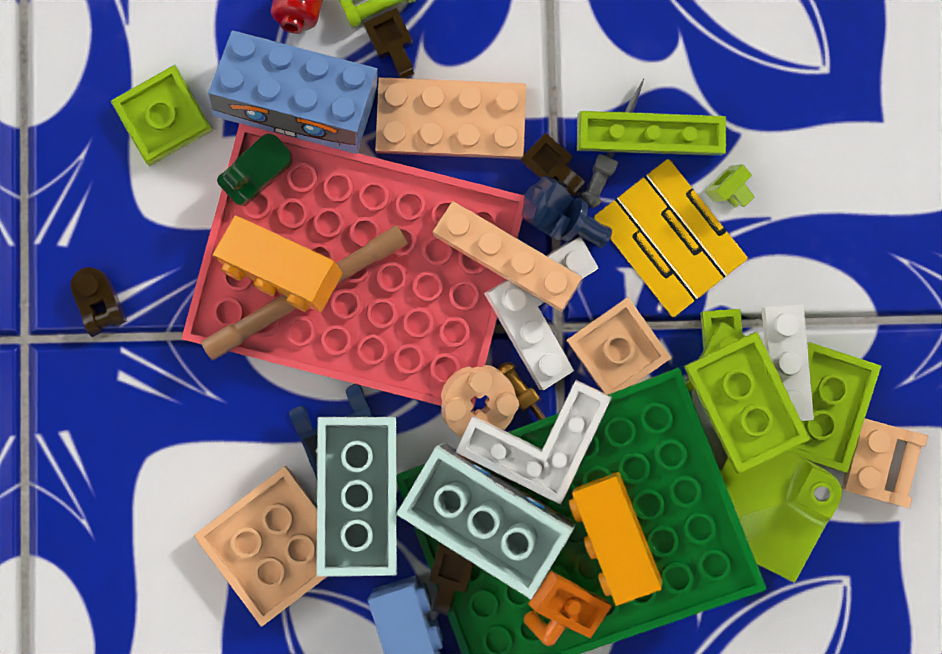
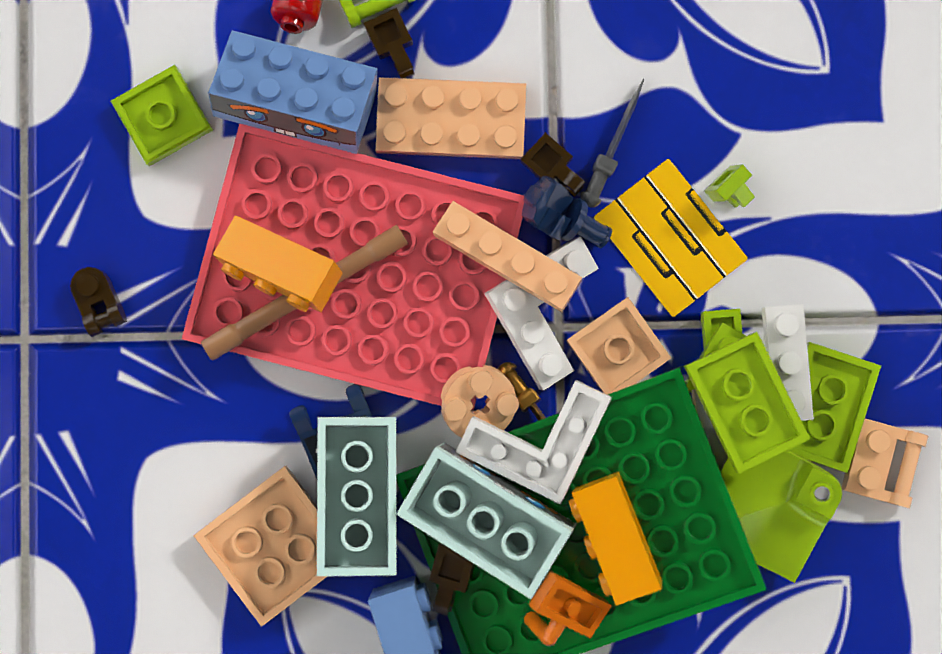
(255, 169): dark green piece -> none
(651, 133): lime plate -> none

